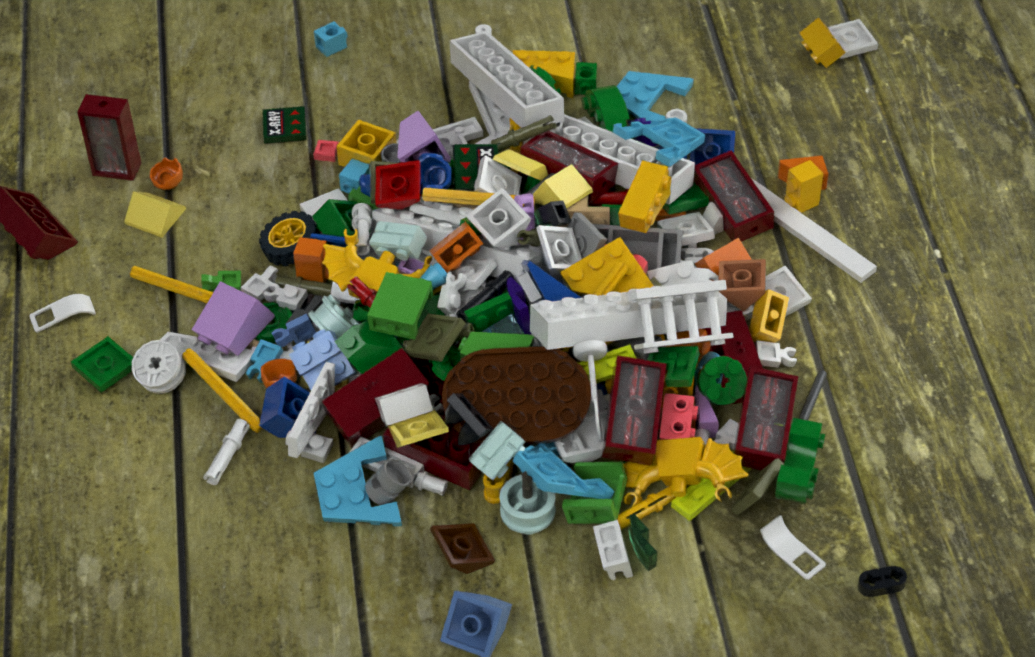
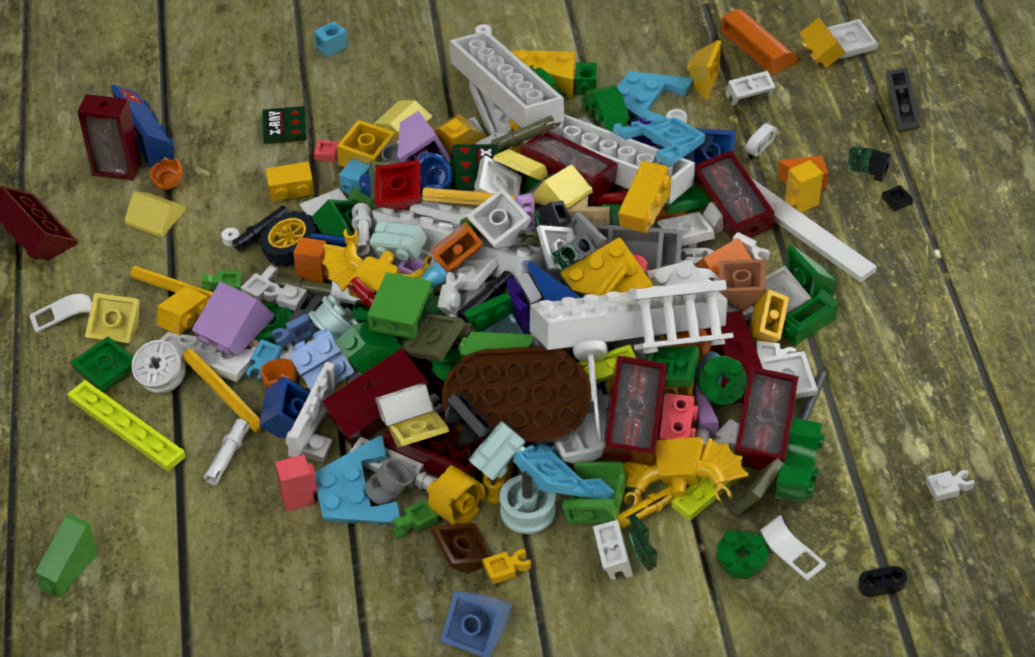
(66, 556): none -> bright green slope
(113, 318): none -> light yellow slope
(126, 425): none -> neon yellow plate
(149, 134): none -> blue slope
(181, 310): none -> yellow brick
(228, 235): none -> white piece
(253, 232): none -> black pin
(290, 181): none -> yellow brick
(296, 482): none -> coral brick
(399, 112): none -> light yellow slope
(416, 516): none -> bright green plate
(455, 496): none -> yellow brick
(458, 131): none -> yellow slope
(502, 567): none -> yellow plate
(572, 253): none -> clear green leg
(705, 68): none -> yellow slope
(743, 541): none -> green plate
(750, 86): none -> white hinge
(750, 246): none -> white plate
(757, 42): none -> orange brick
(761, 140): none -> white beam
(796, 365): none -> white hinge
(809, 273): none -> green slope
(810, 317): none -> green window
(869, 161): none -> leg
(897, 198): none -> black tile
(902, 99): none -> dark grey slope
(947, 486): none -> white plate

